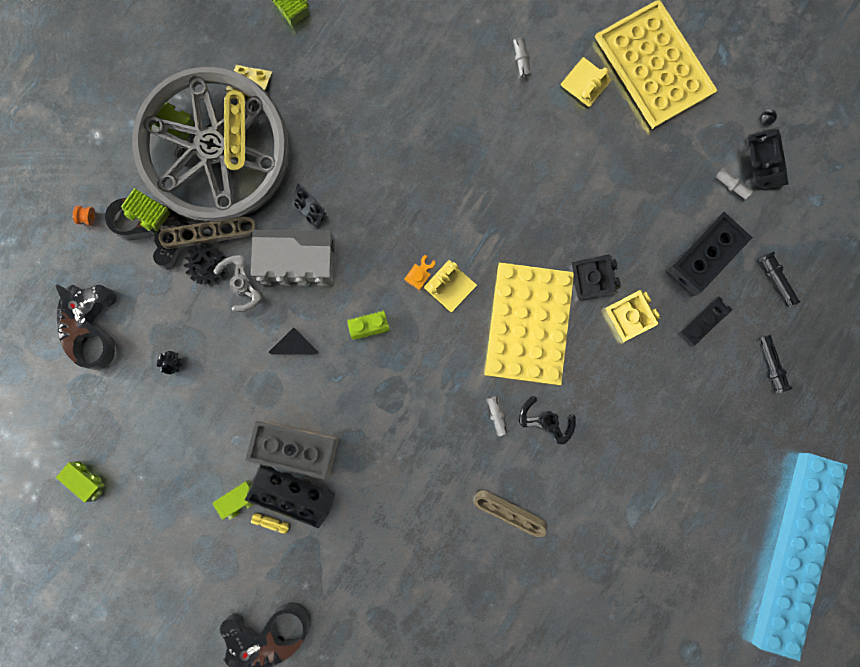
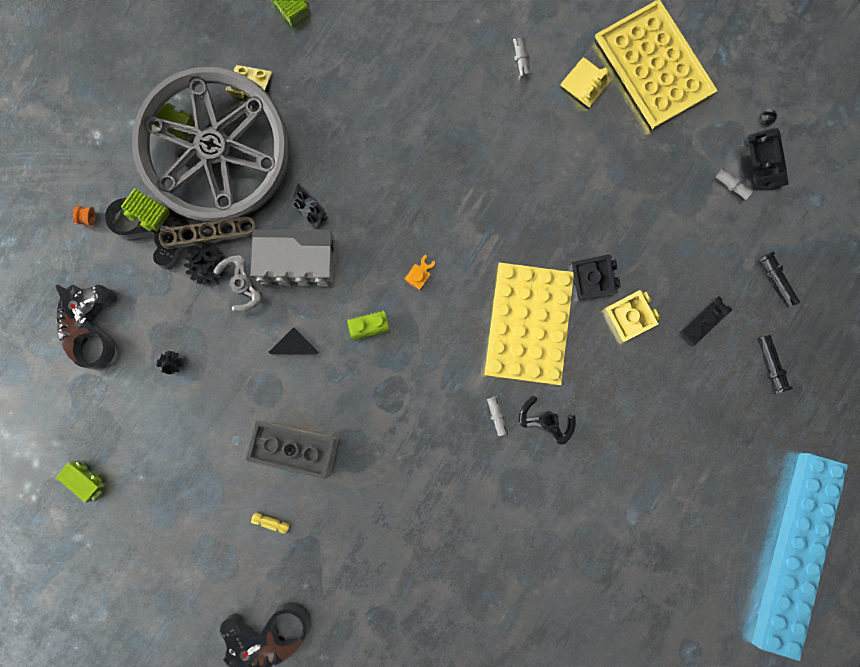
(233, 501): lime brick -> none
(234, 130): light yellow plate -> none
(287, 501): black brick -> none
(450, 286): light yellow hinge -> none
(510, 513): dark tan plate -> none
(721, 253): black brick -> none

